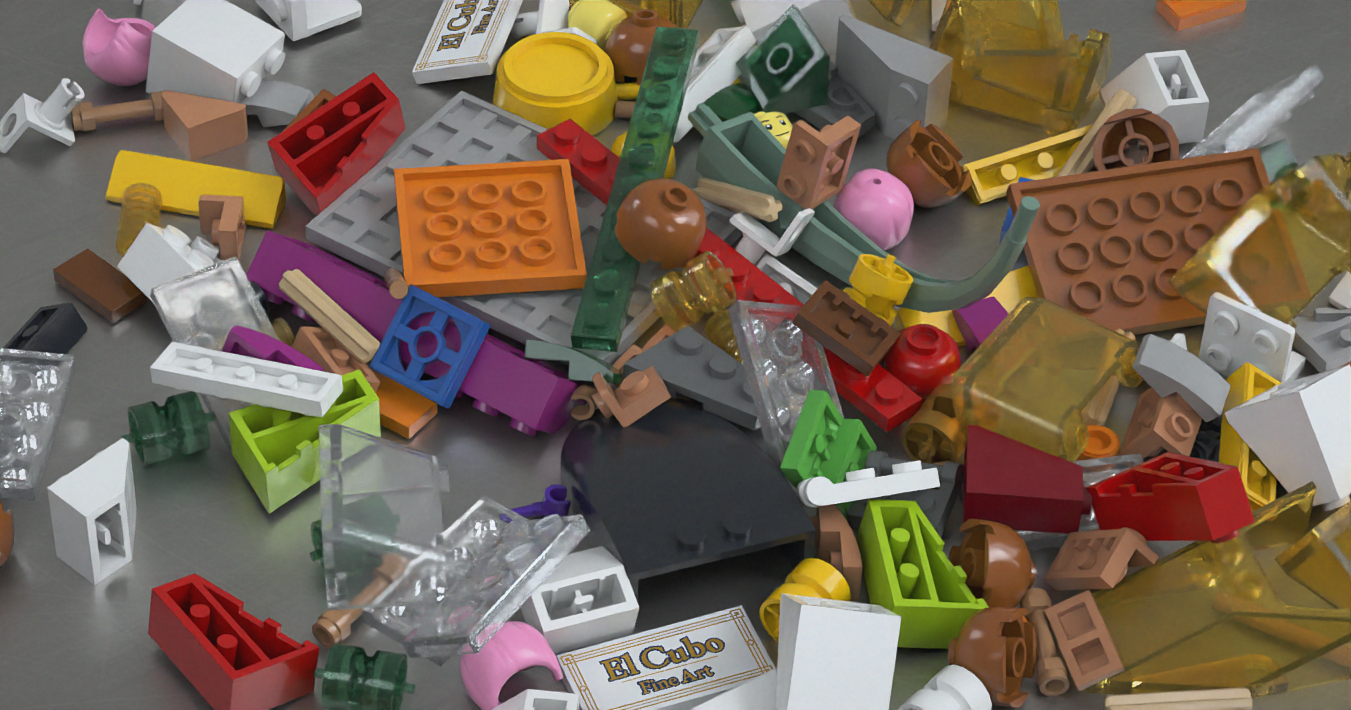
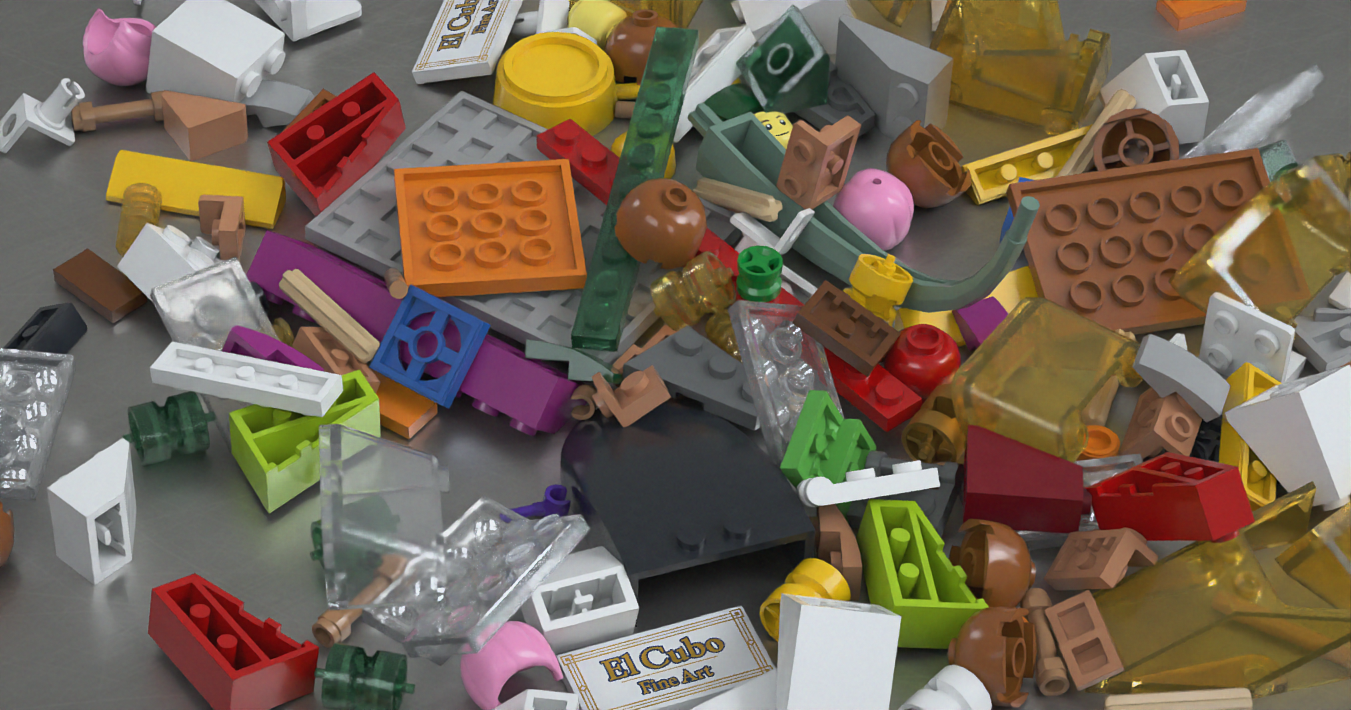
(759, 274): none -> green wheel

